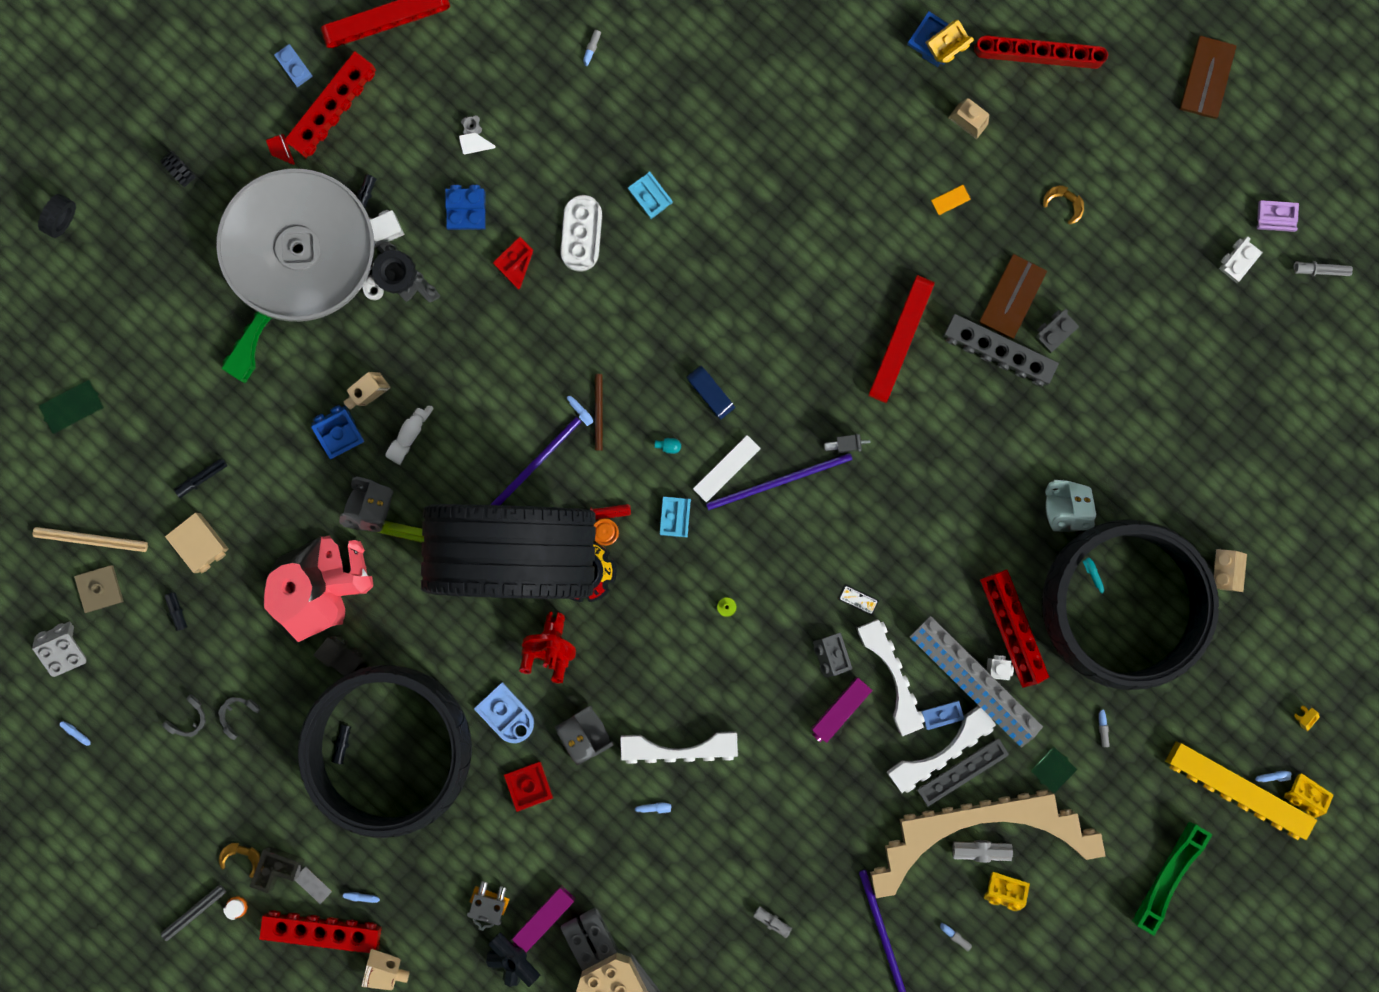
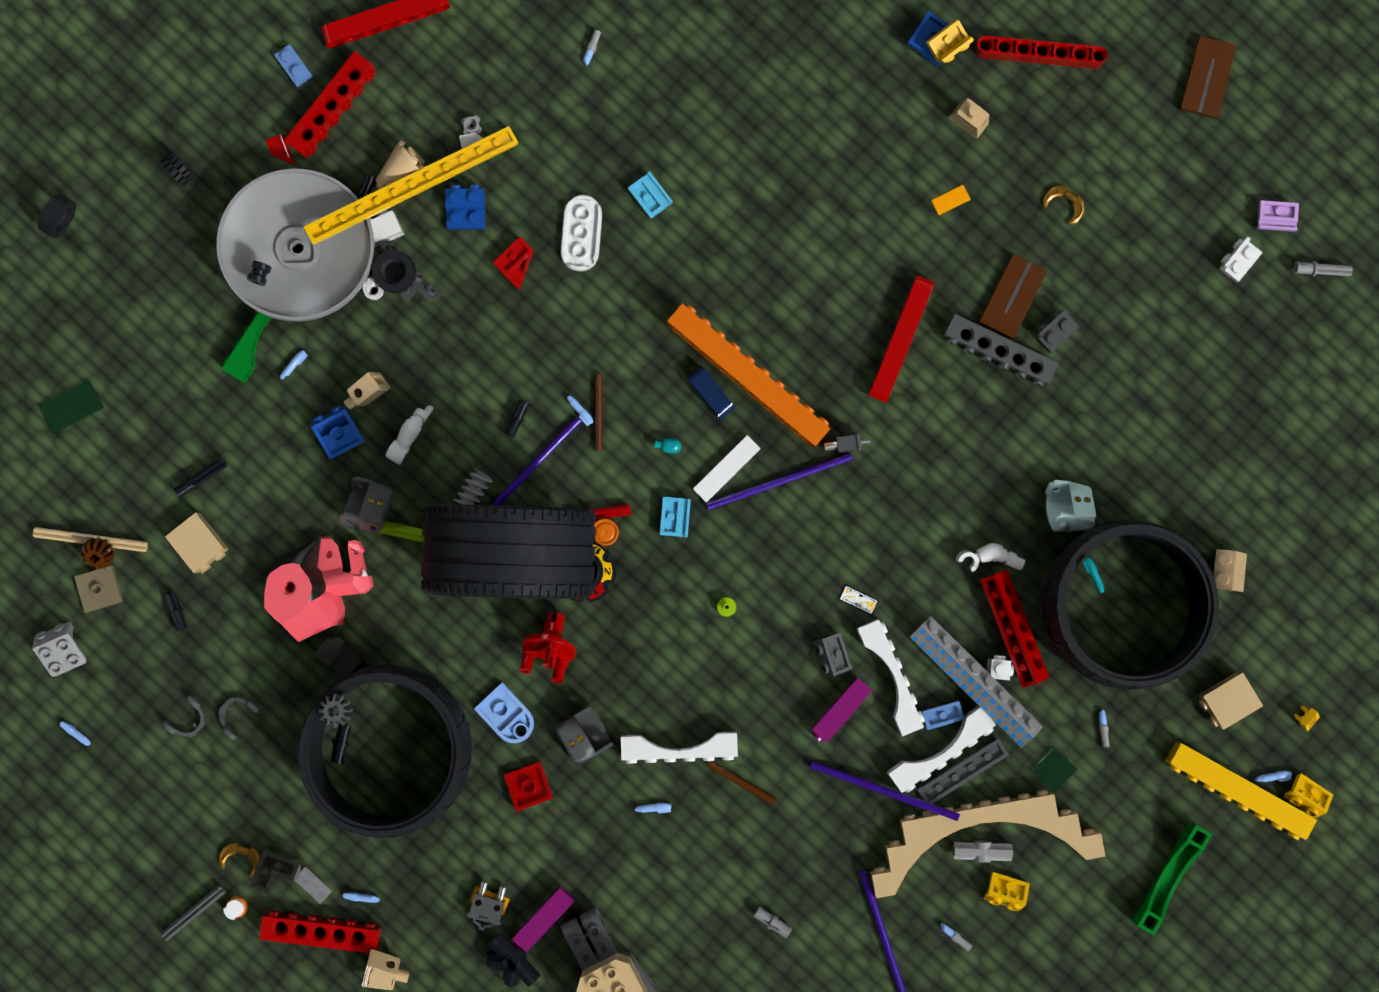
(97, 553): none -> reddish brown gear
(259, 273): none -> black wheel
(296, 360): none -> light blue piece
(327, 710): none -> dark grey gear
(399, 165): none -> tan cone
(410, 185): none -> yellow plate
(474, 488): none -> light grey piece
(517, 418): none -> black axle
(741, 782): none -> reddish brown bar
(747, 375): none -> orange brick
(885, 791): none -> dark purple piece
(991, 552): none -> white piece
(1229, 700): none -> tan brick

